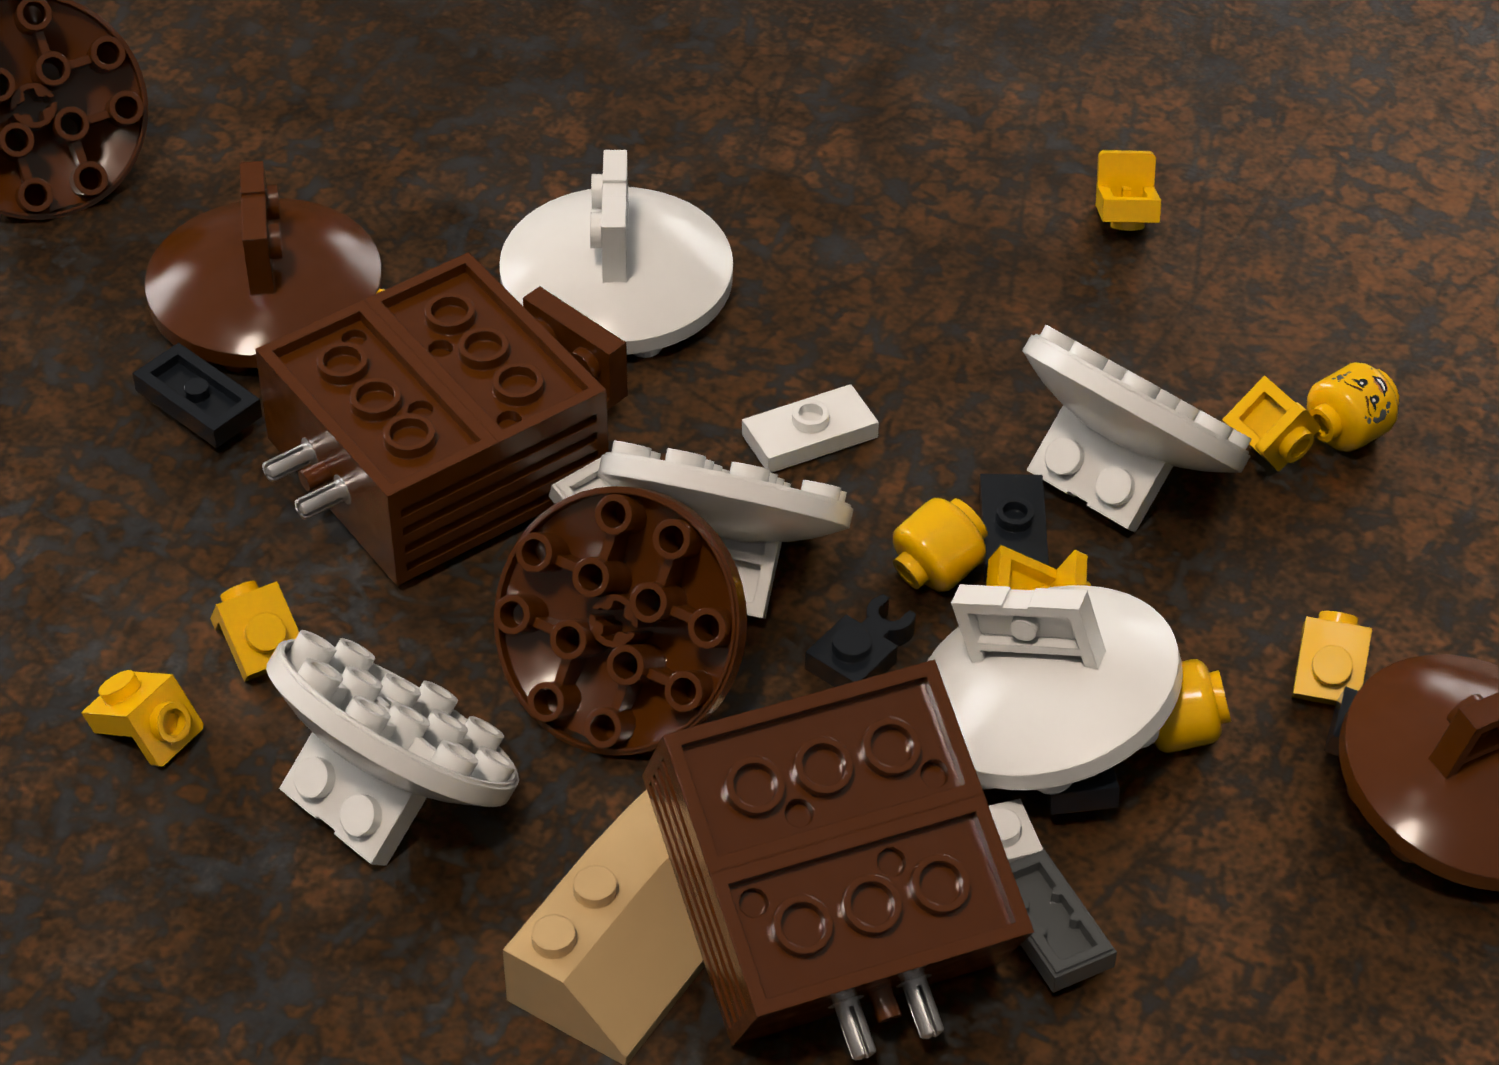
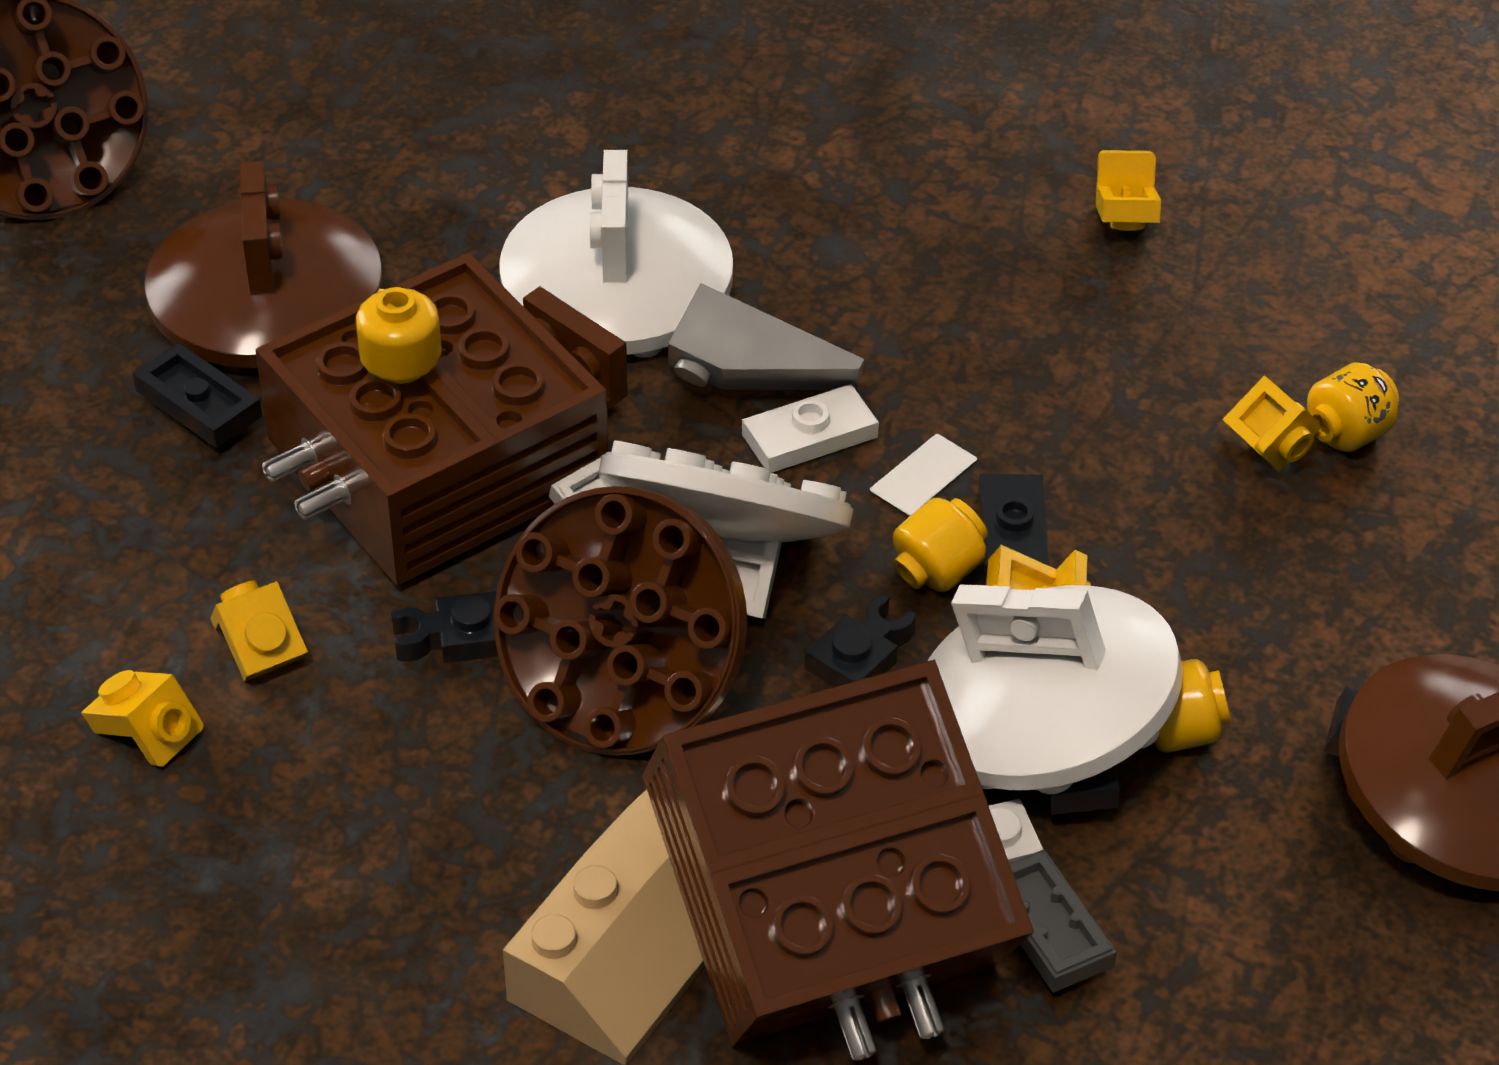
(380, 745): white bracket -> none
(398, 335): none -> yellow head
(459, 627): none -> black plate
(750, 350): none -> light grey slope
(923, 474): none -> white sticker
(1120, 431): white bracket -> none
(1331, 657): yellow bracket -> none

